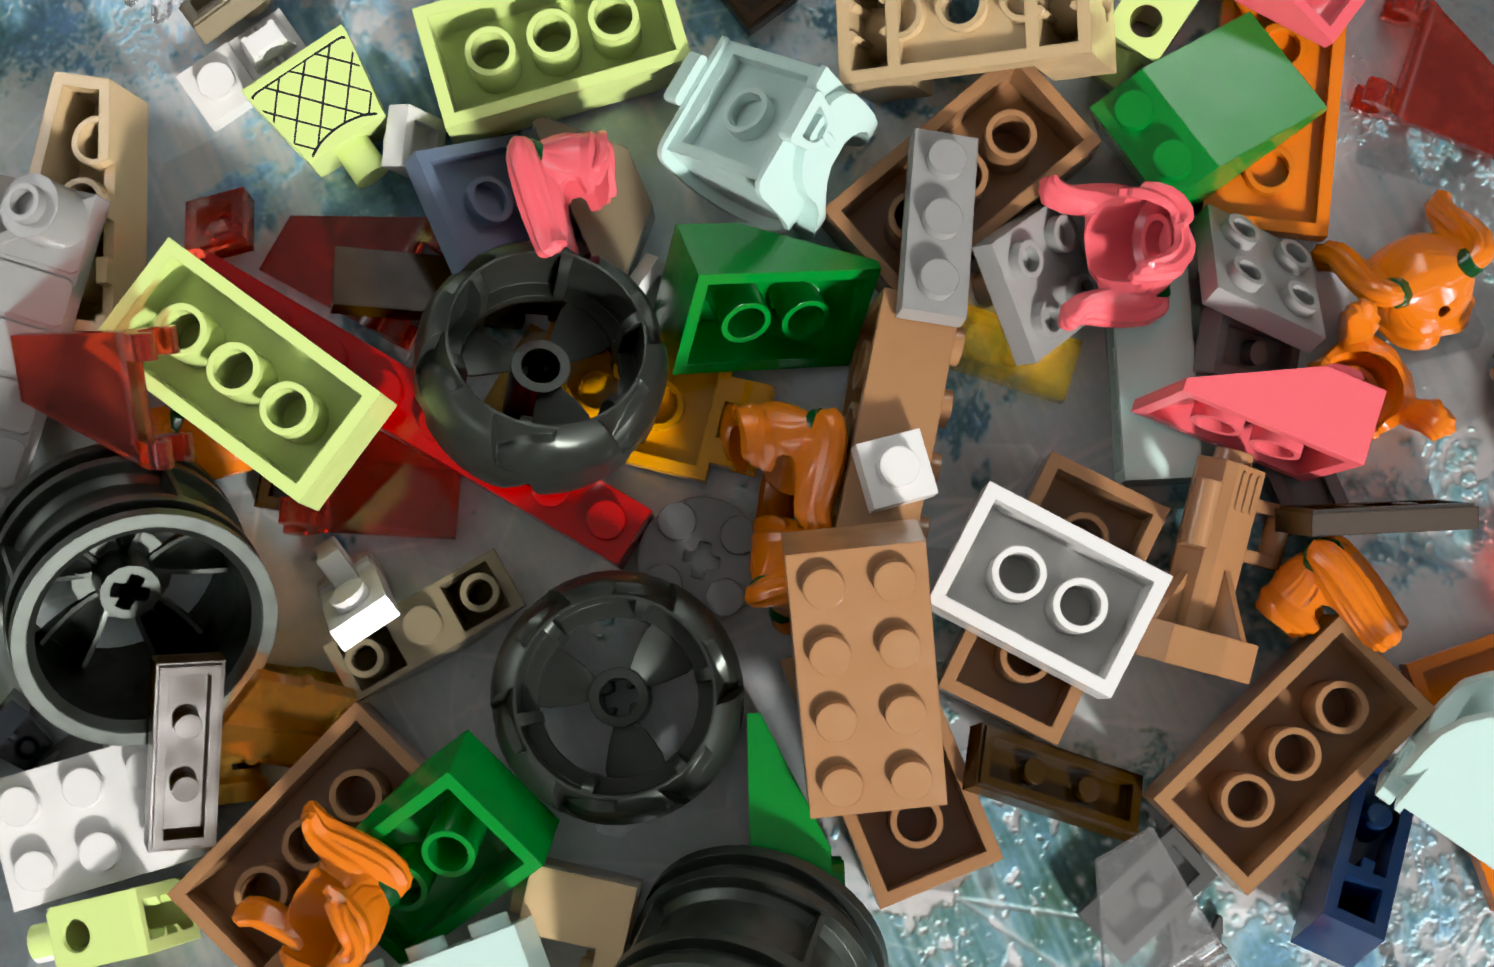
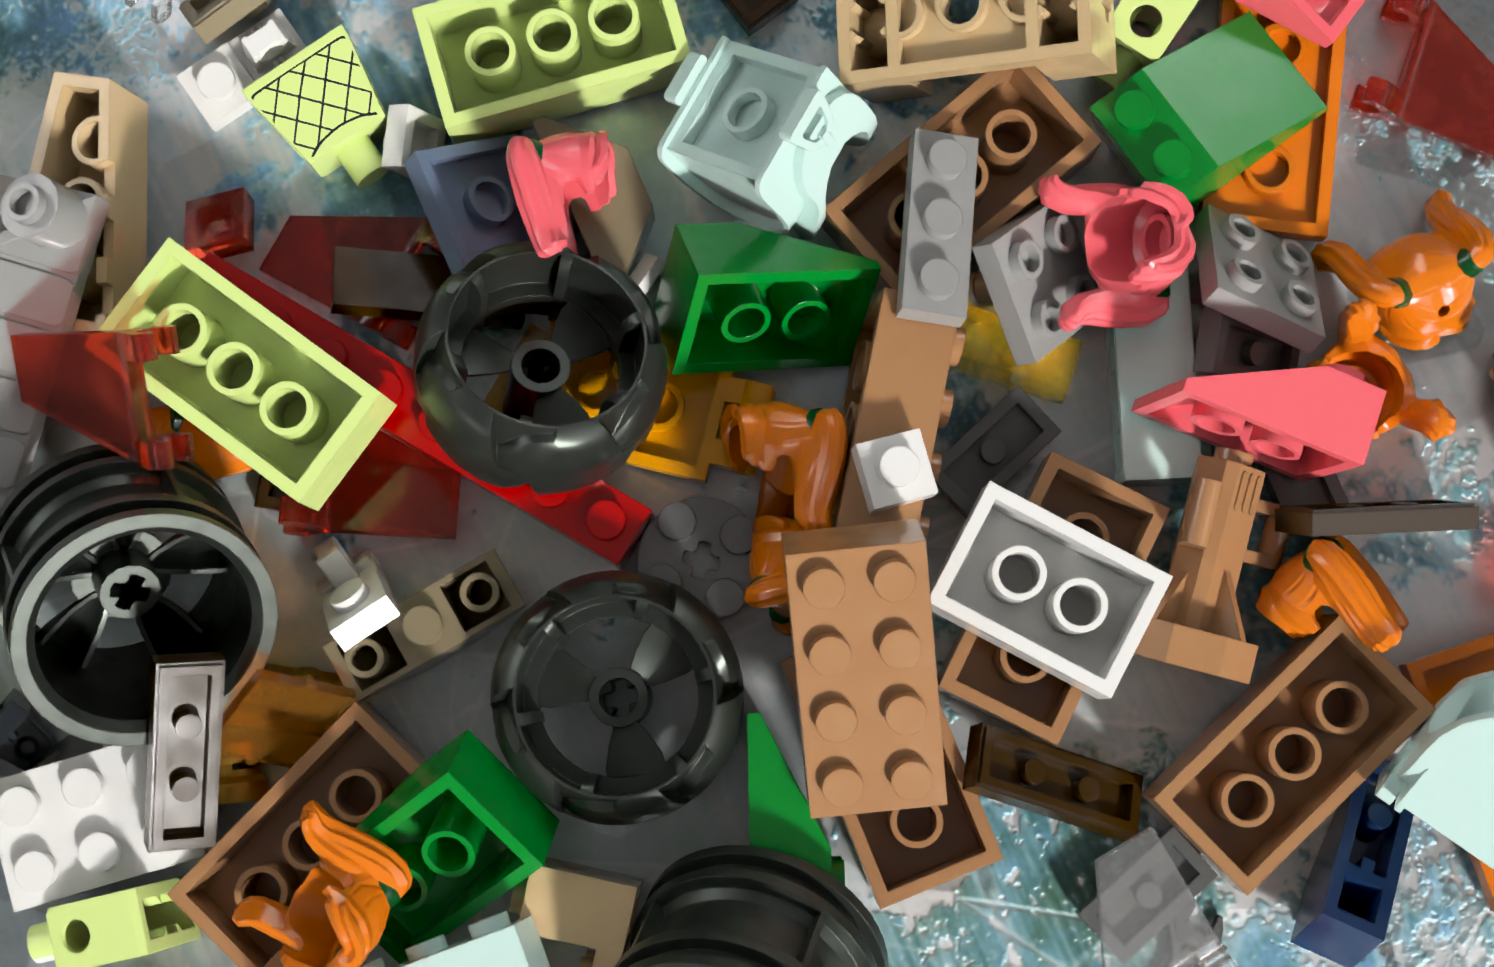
(994, 449): none -> dark grey plate

